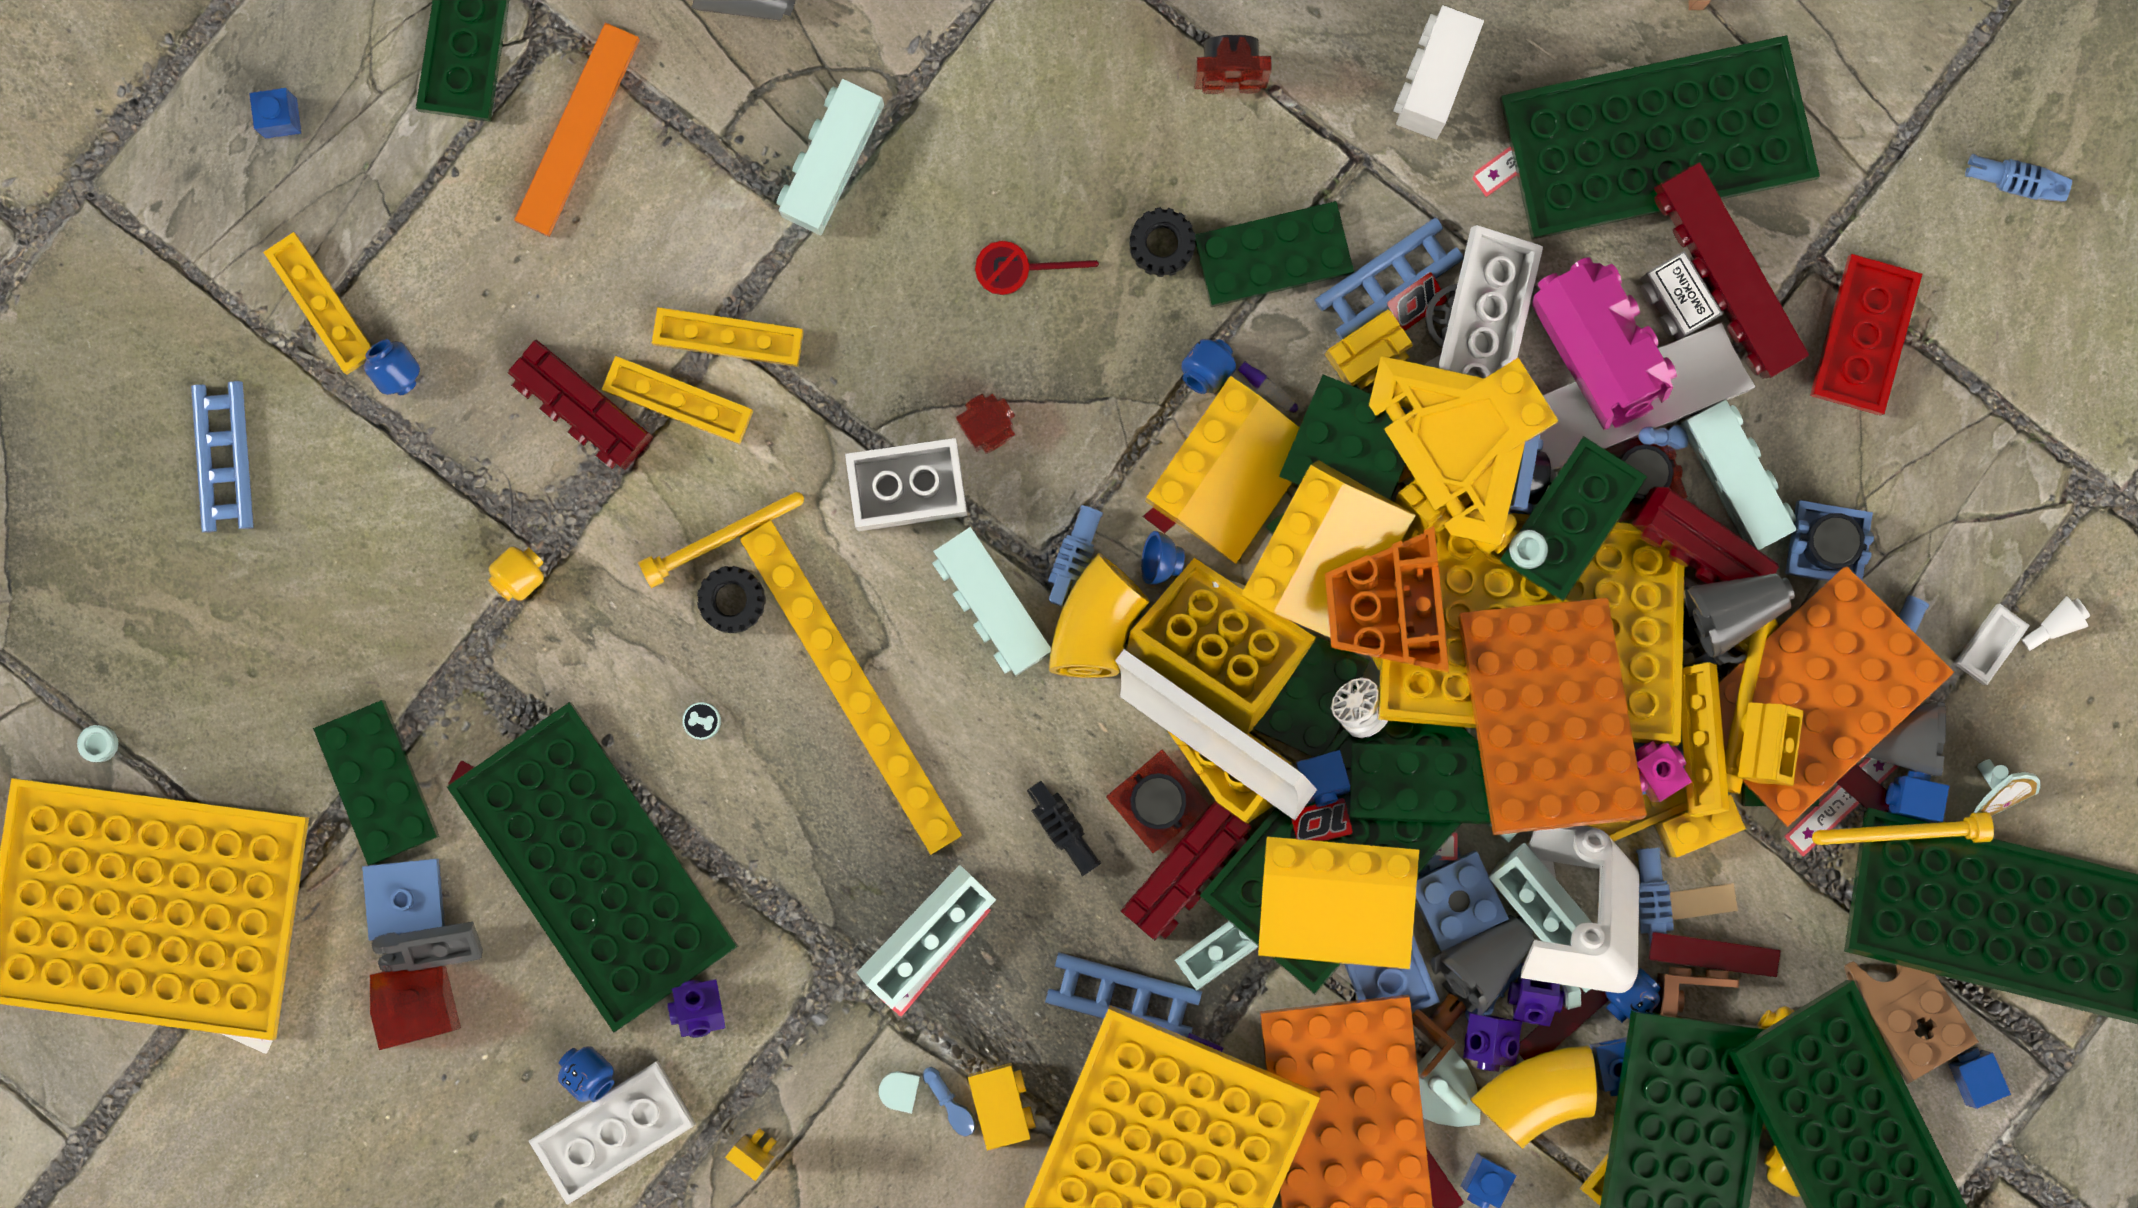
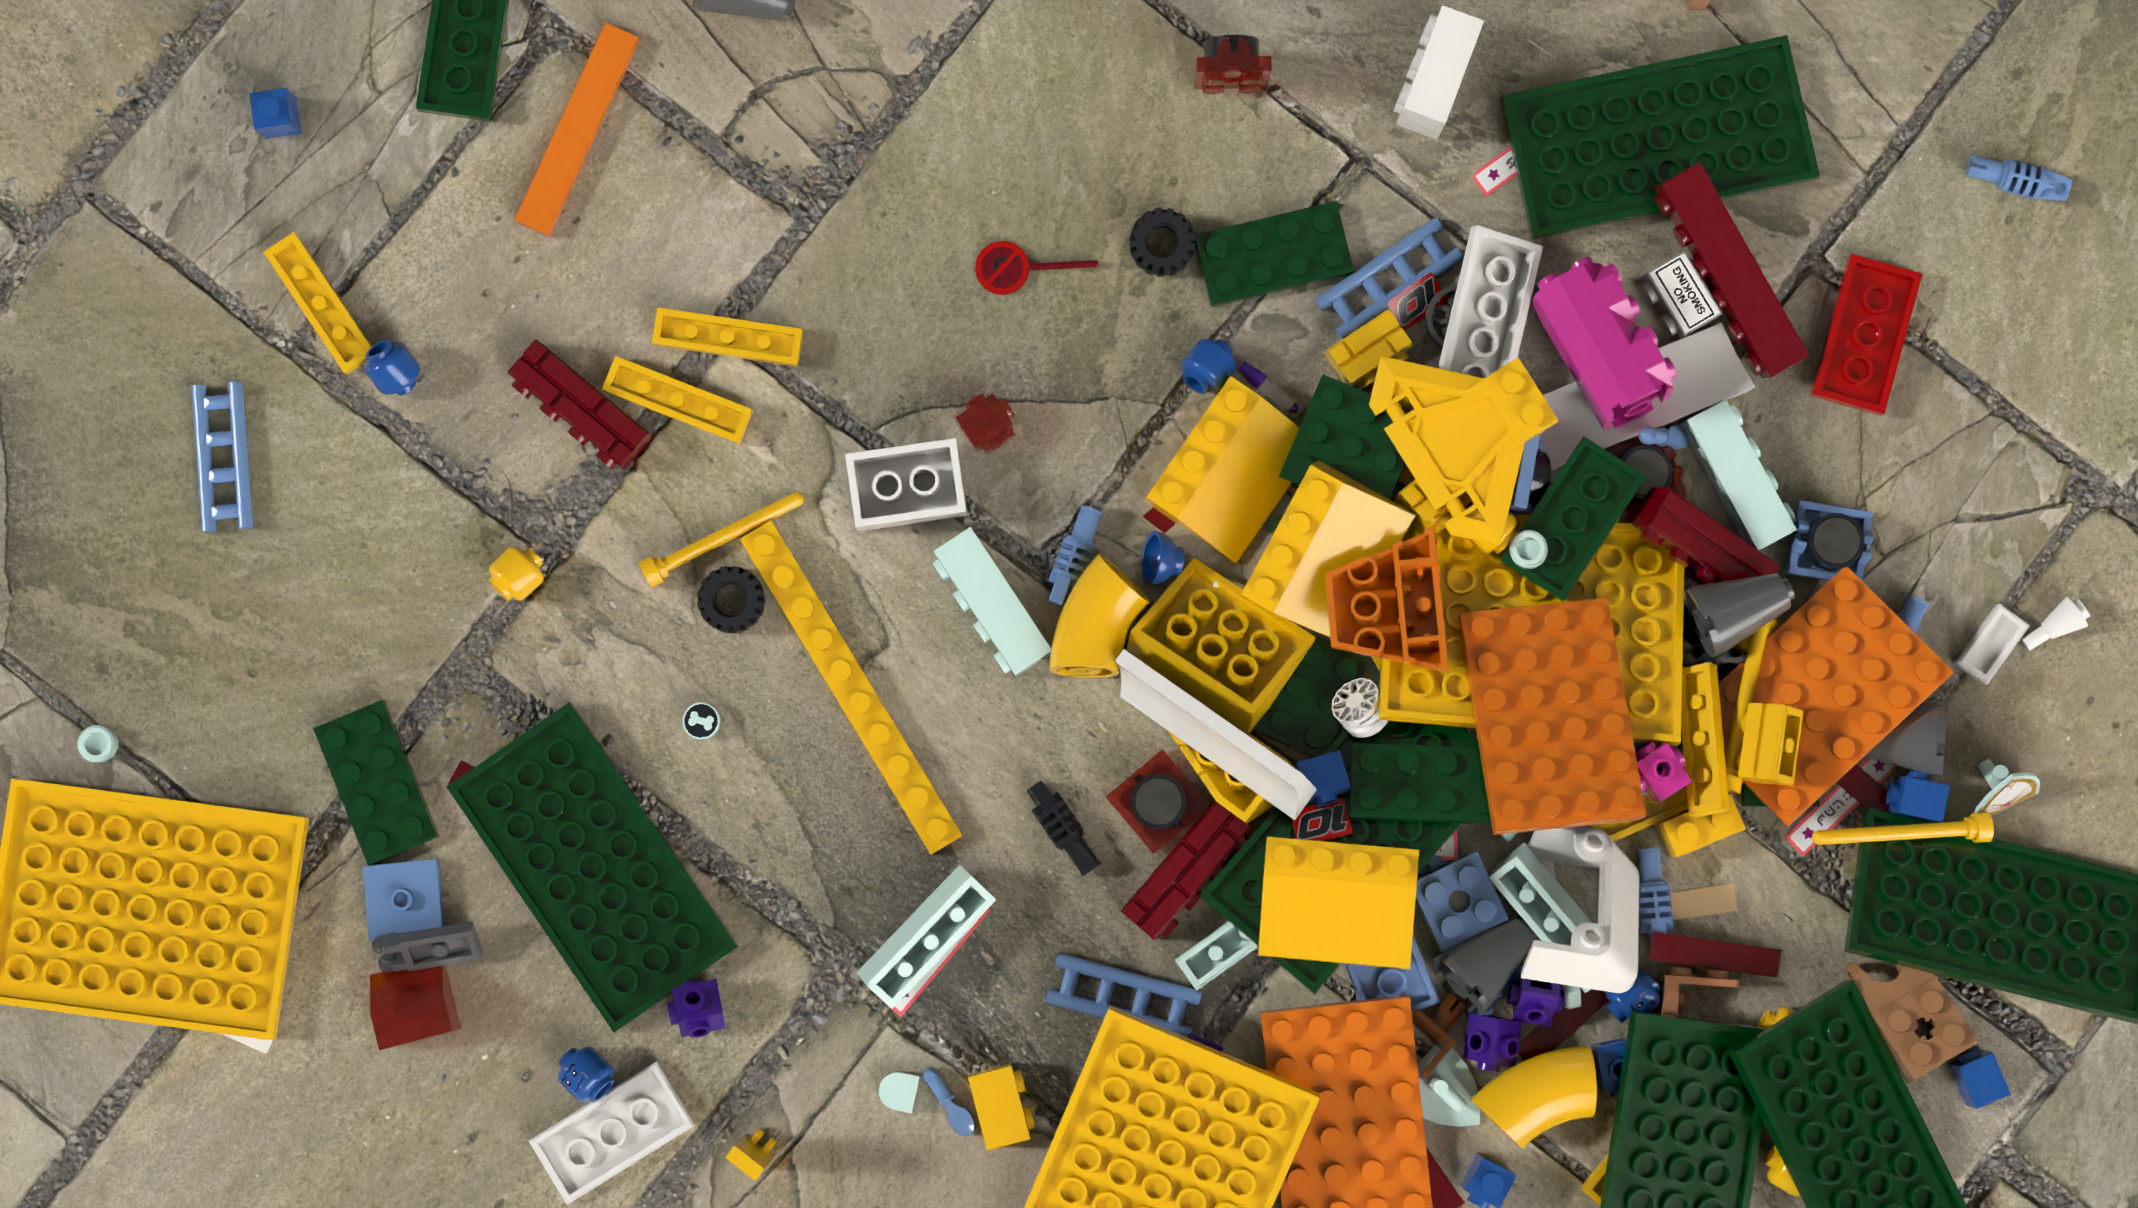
(830, 157): light aqua brick -> none

